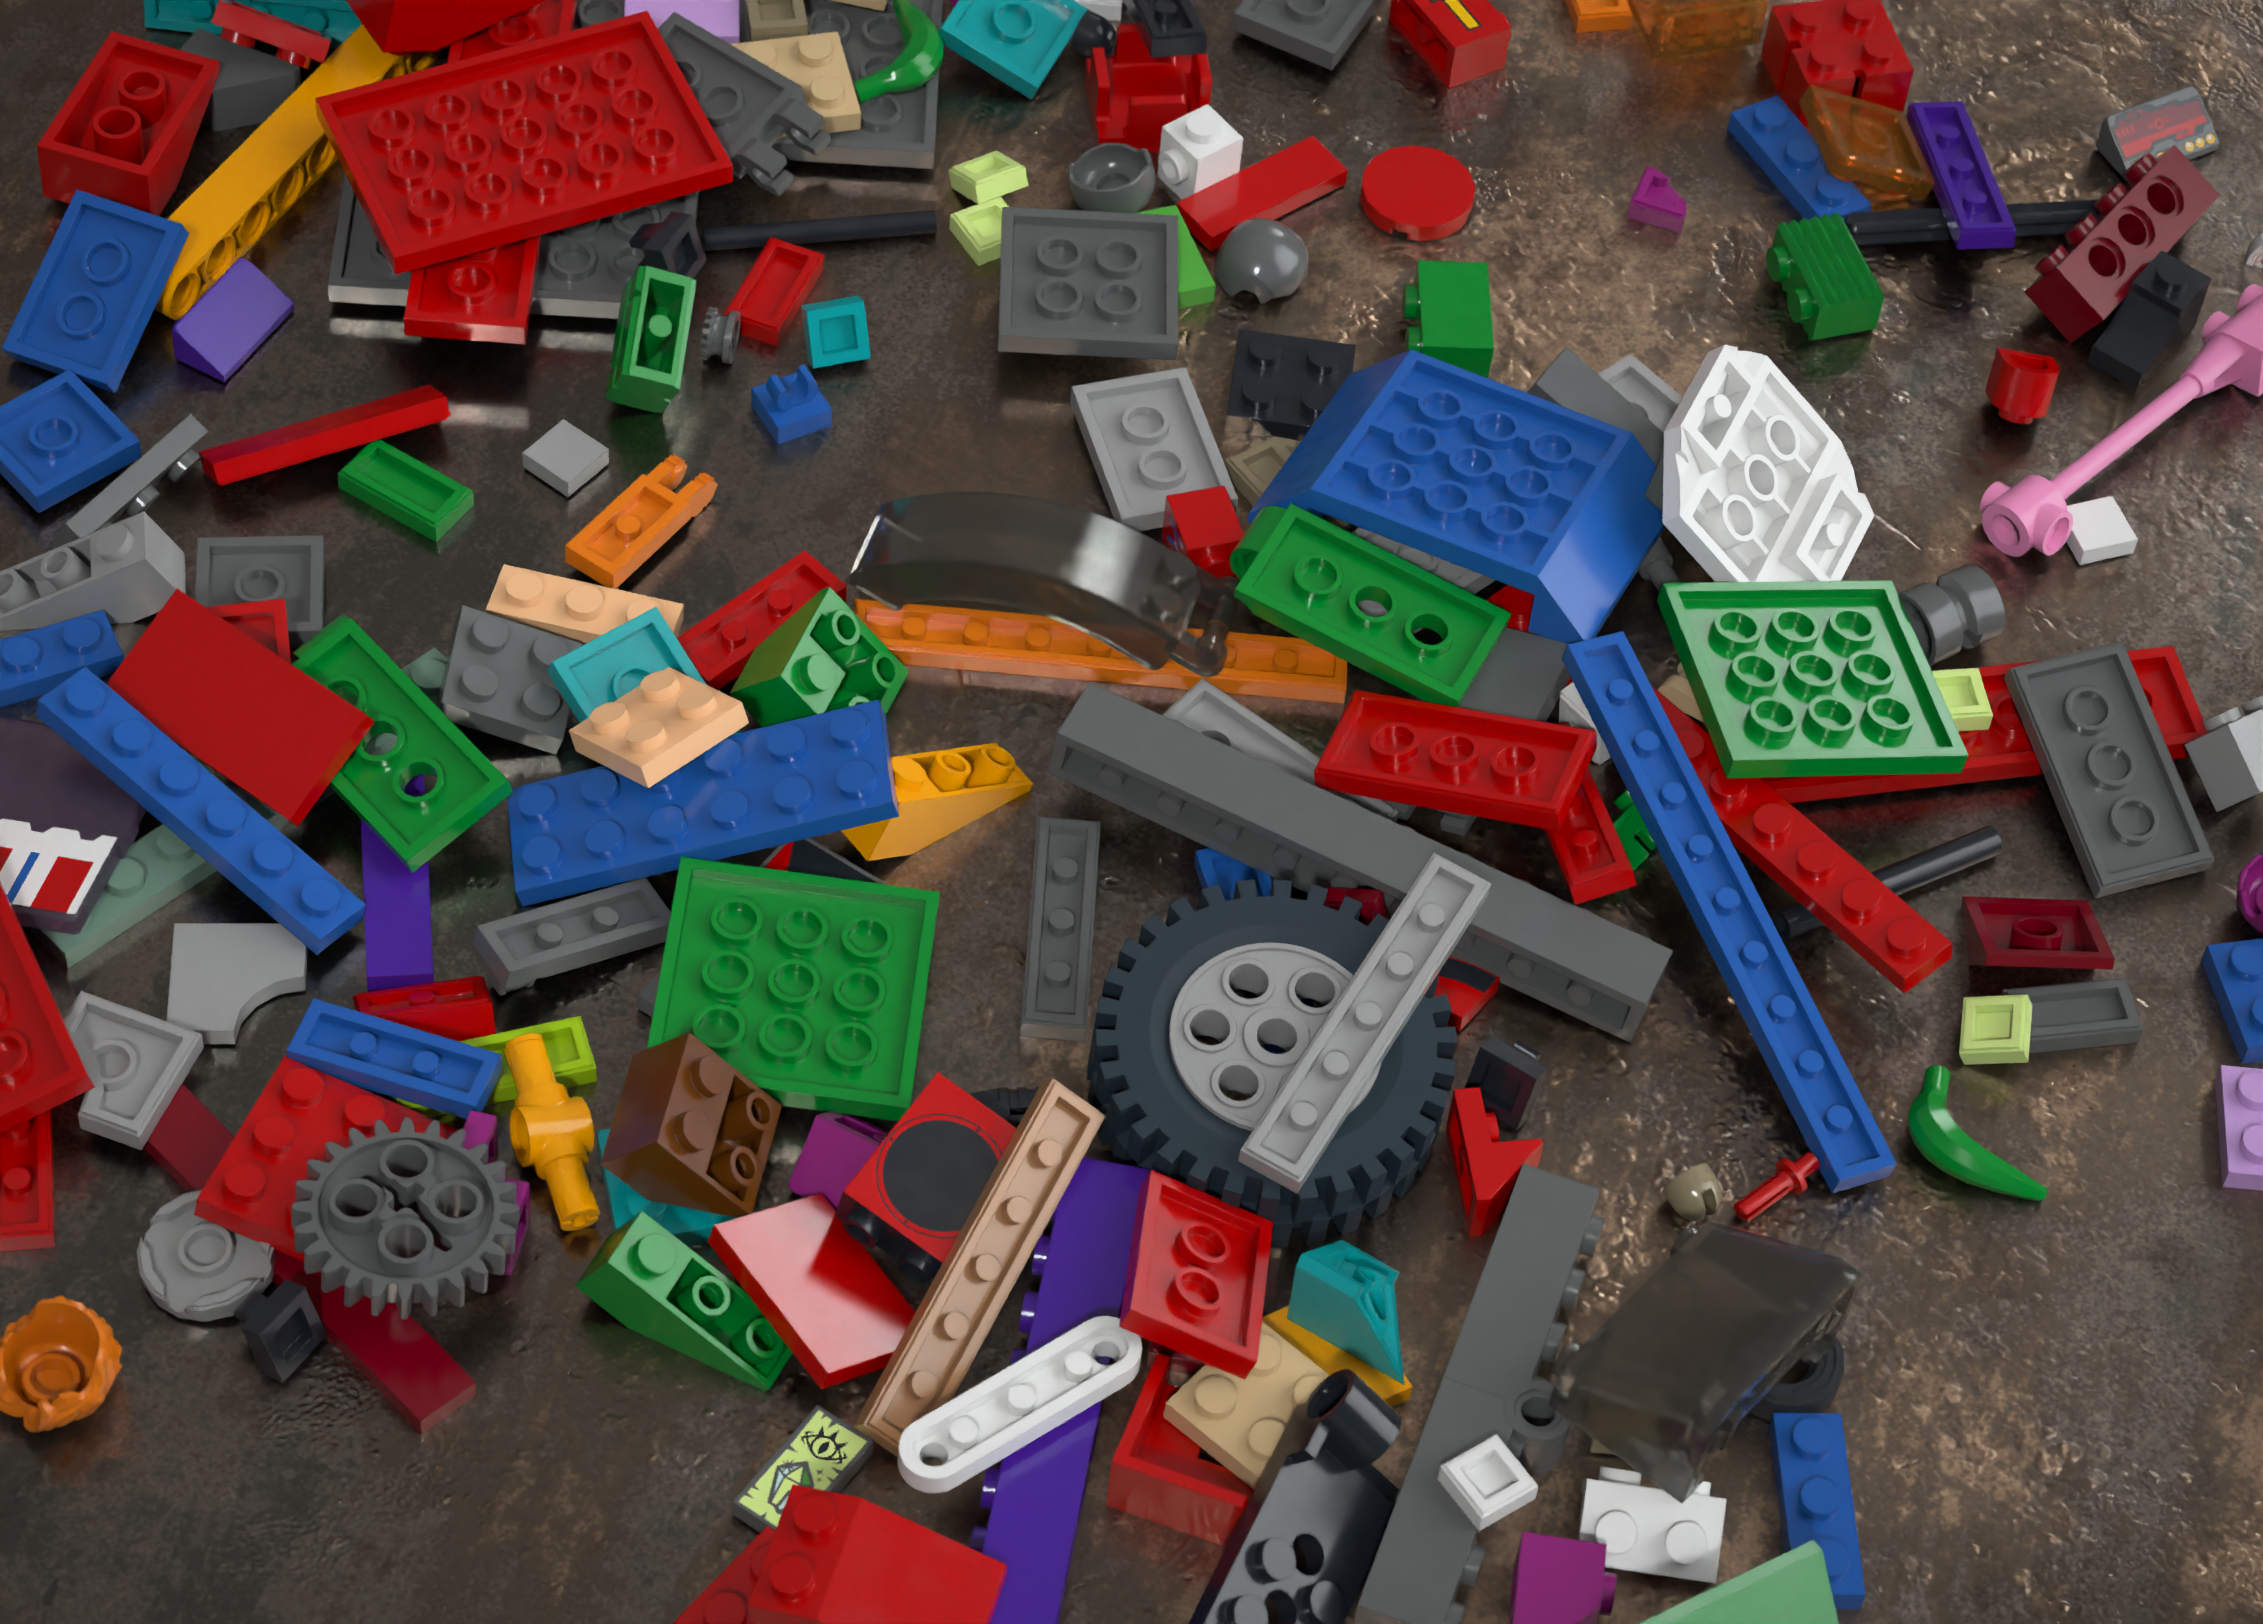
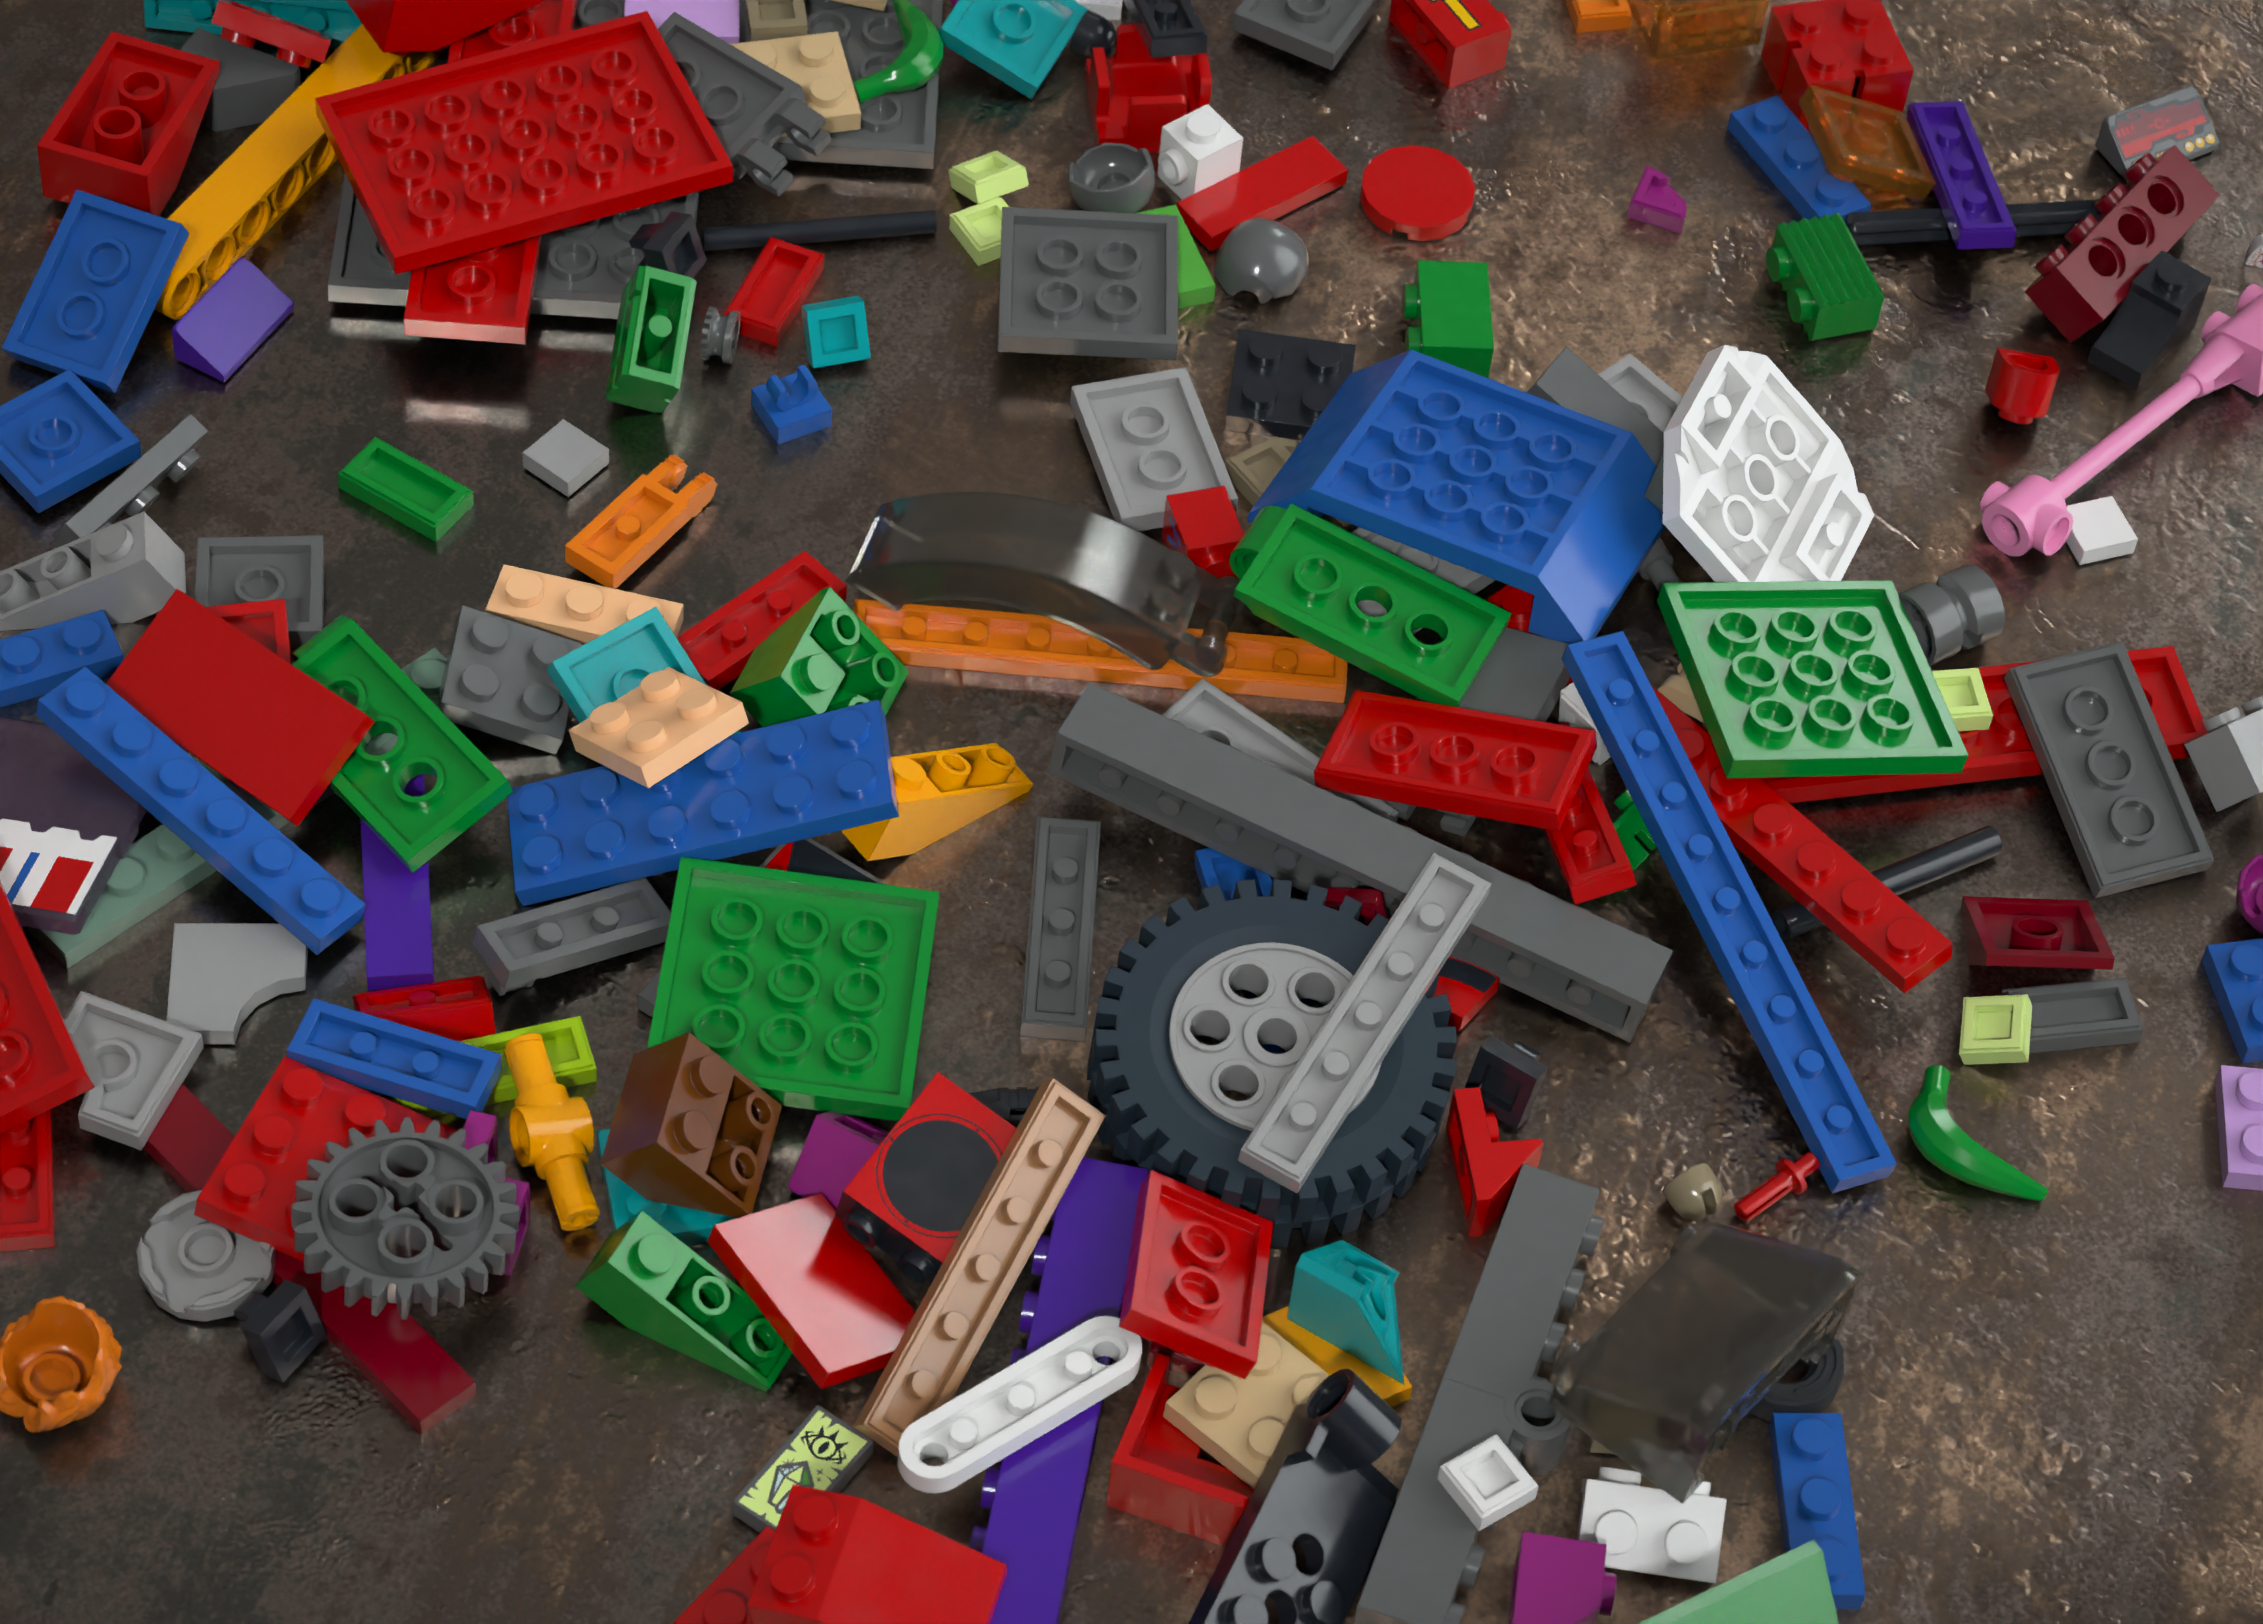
(324, 435): red tile -> none

